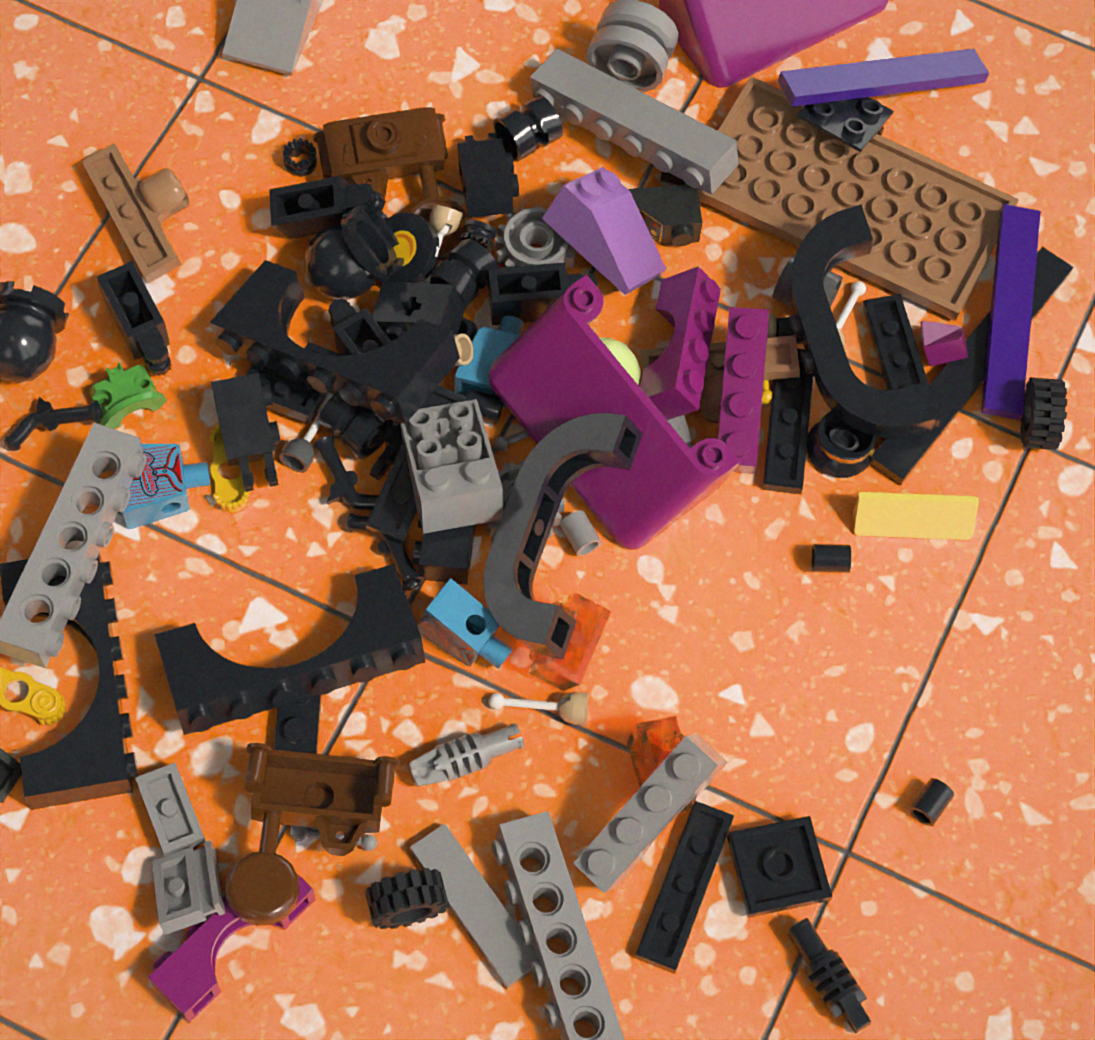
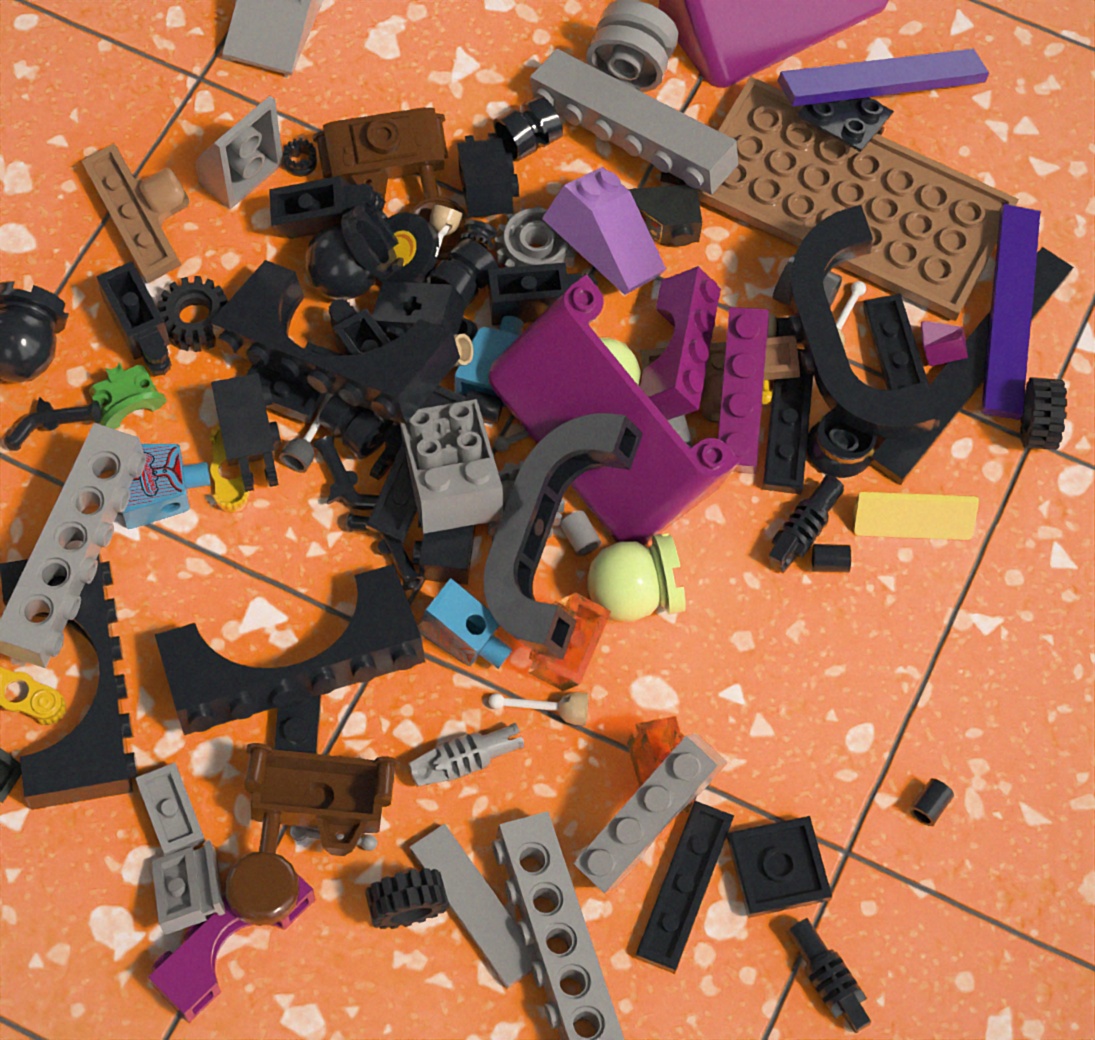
(185, 296): none -> black tyre
(242, 156): none -> light grey slope
(636, 579): none -> yellowish green tile
(804, 524): none -> black hinge

